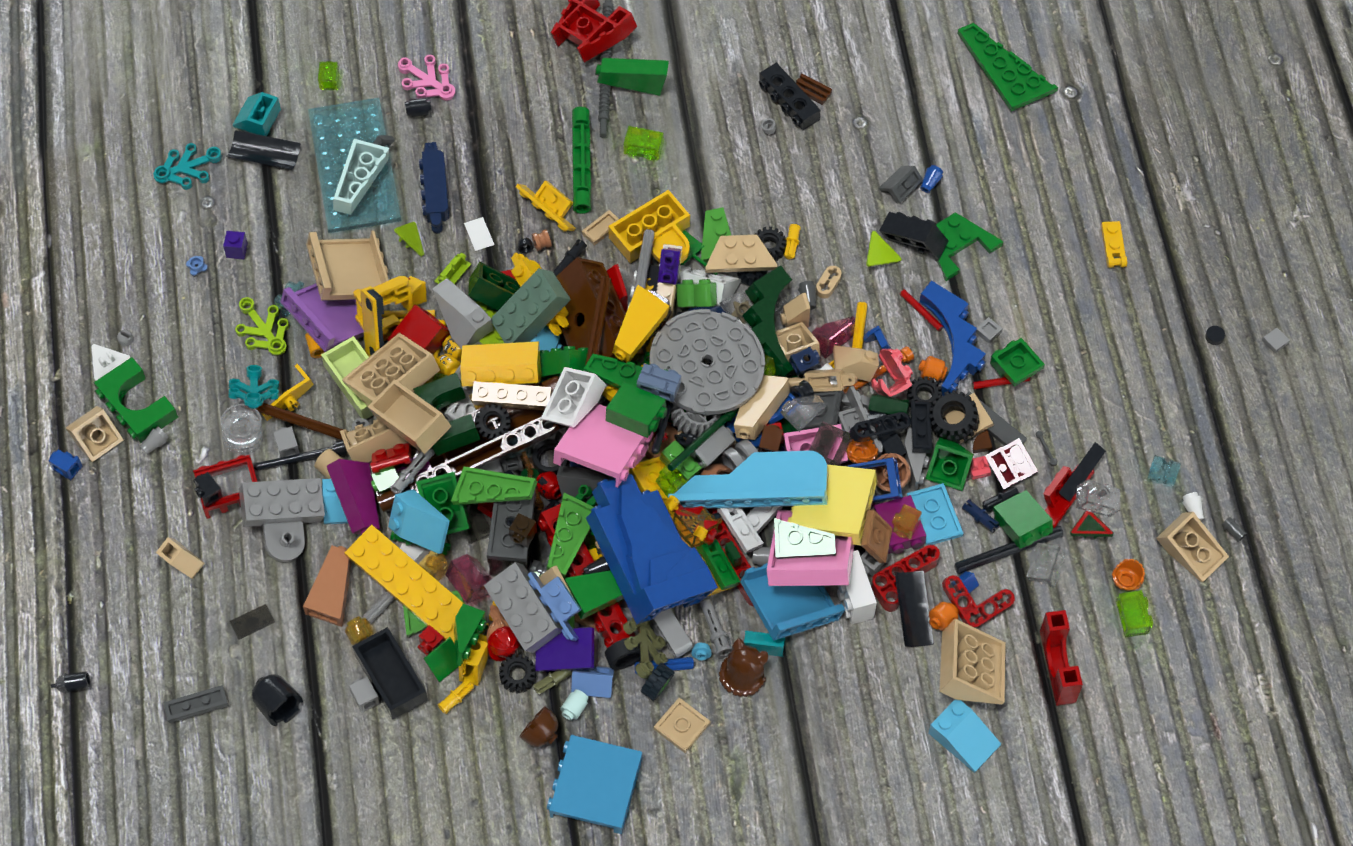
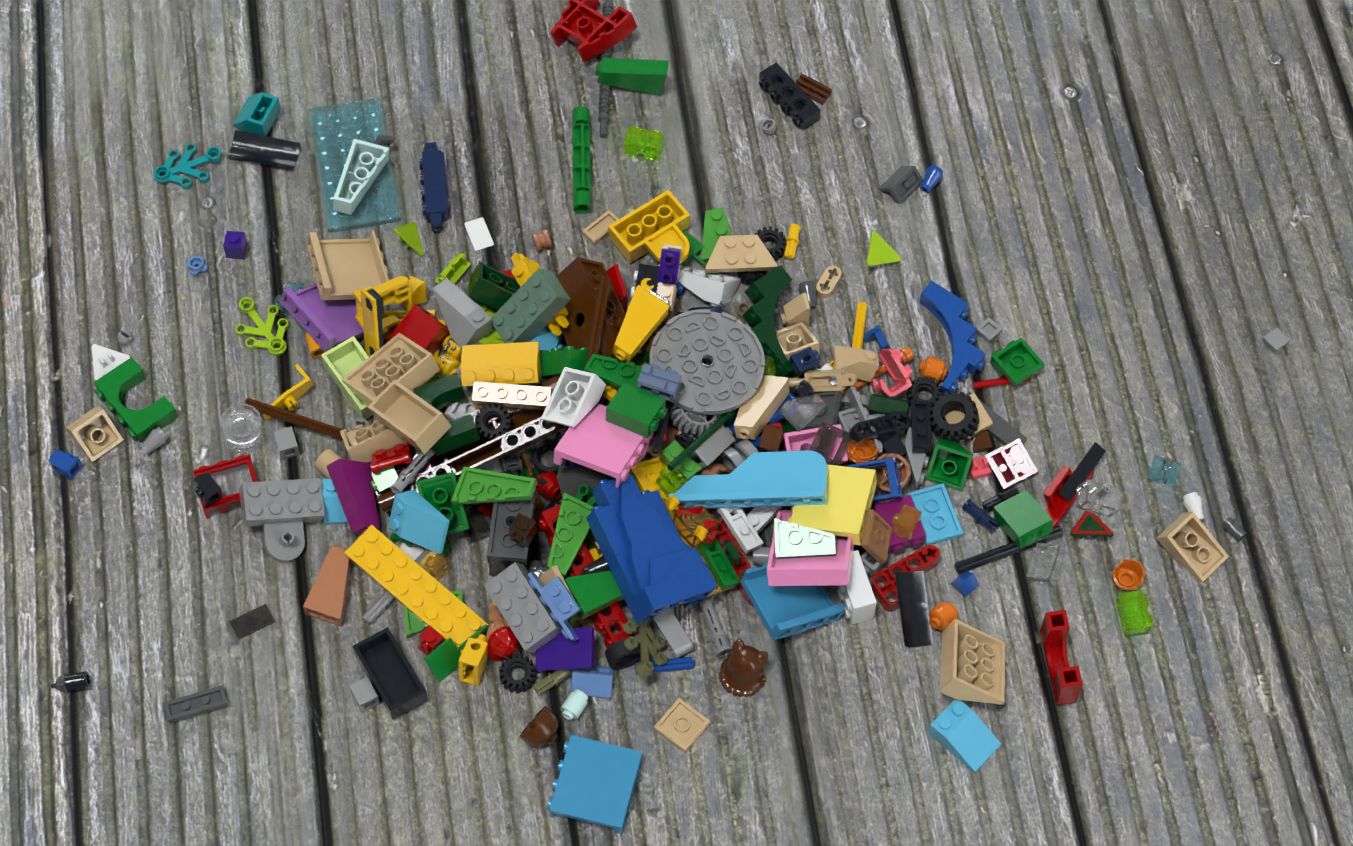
(180, 557): tan slope -> none
(253, 398): teal plant -> none
(276, 699): black cylinder -> none
(328, 75): clear neon green brick -> none
(338, 447): black piece -> none
(358, 630): clear yellow head -> none
(418, 107): black brick -> none
(427, 80): bright pink plant -> none
(455, 696): yellow axle -> none
(467, 626): green slope -> none
(468, 578): clear pink slope -> none
(525, 249): black hinge -> none
(551, 201): yellow bracket -> none
(570, 256): black pin -> none
(644, 259): light grey axle -> none
(657, 681): black wheel -> none
(696, 294): bright green brick -> none
(701, 651): medium azure plate -> none
(764, 642): teal panel -> none
(833, 334): clear pink slope -> none
(914, 232): black wedge -> none
(921, 310): red bar -> none
(960, 235): green wing -> none
(971, 607): red beam -> none
(1006, 71): green wing -> none
(1053, 461): dark grey hinge -> none
(1113, 244): yellow plate -> none
(1215, 335): black tile -> none

